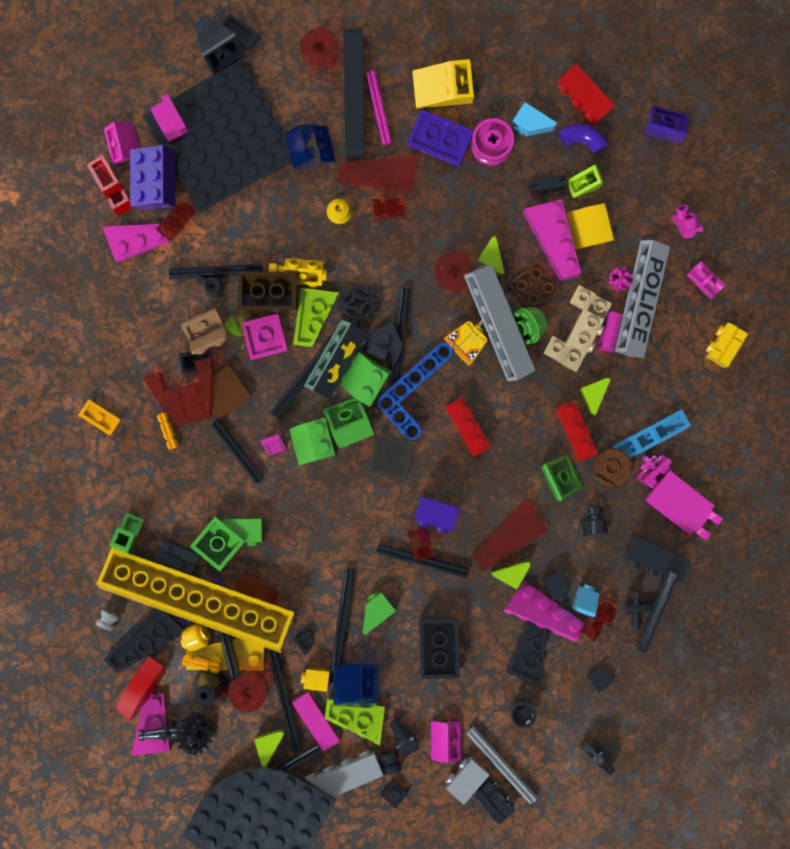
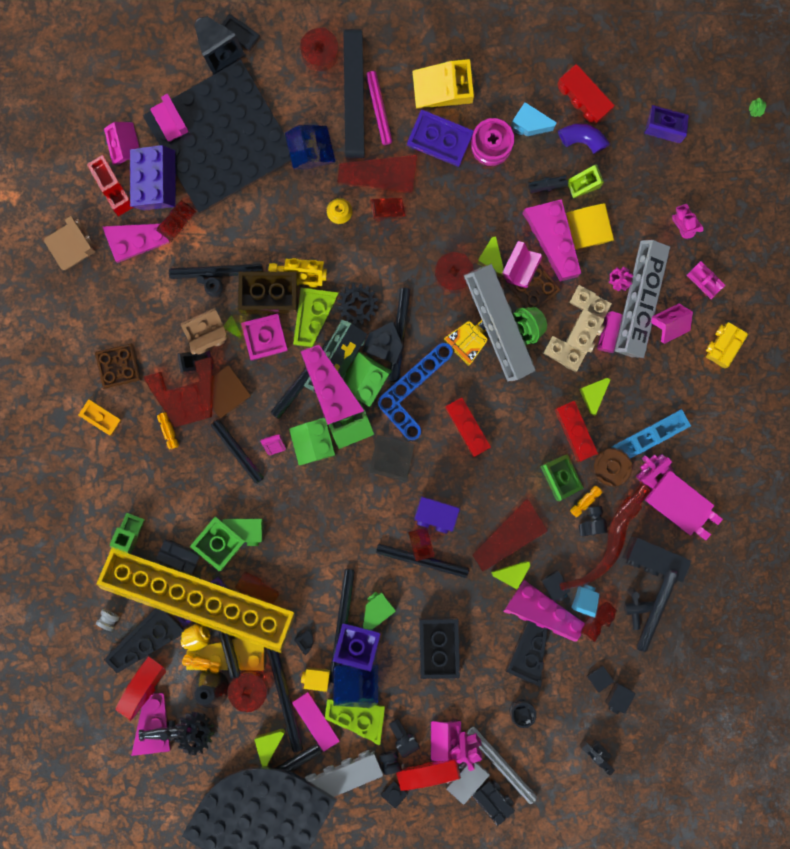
(70, 244): none -> medium nougat bracket
(117, 366): none -> reddish brown tile
(331, 390): none -> dark pink wing
(356, 647): none -> dark purple slope
(428, 774): none -> red slope
(468, 750): none -> dark pink hips
(521, 265): none -> dark pink panel
(586, 501): none -> light orange axle
(616, 537): none -> clear red animal
(619, 698): none -> black brick
(673, 322): none -> dark pink panel
(757, 107): none -> bright green plate

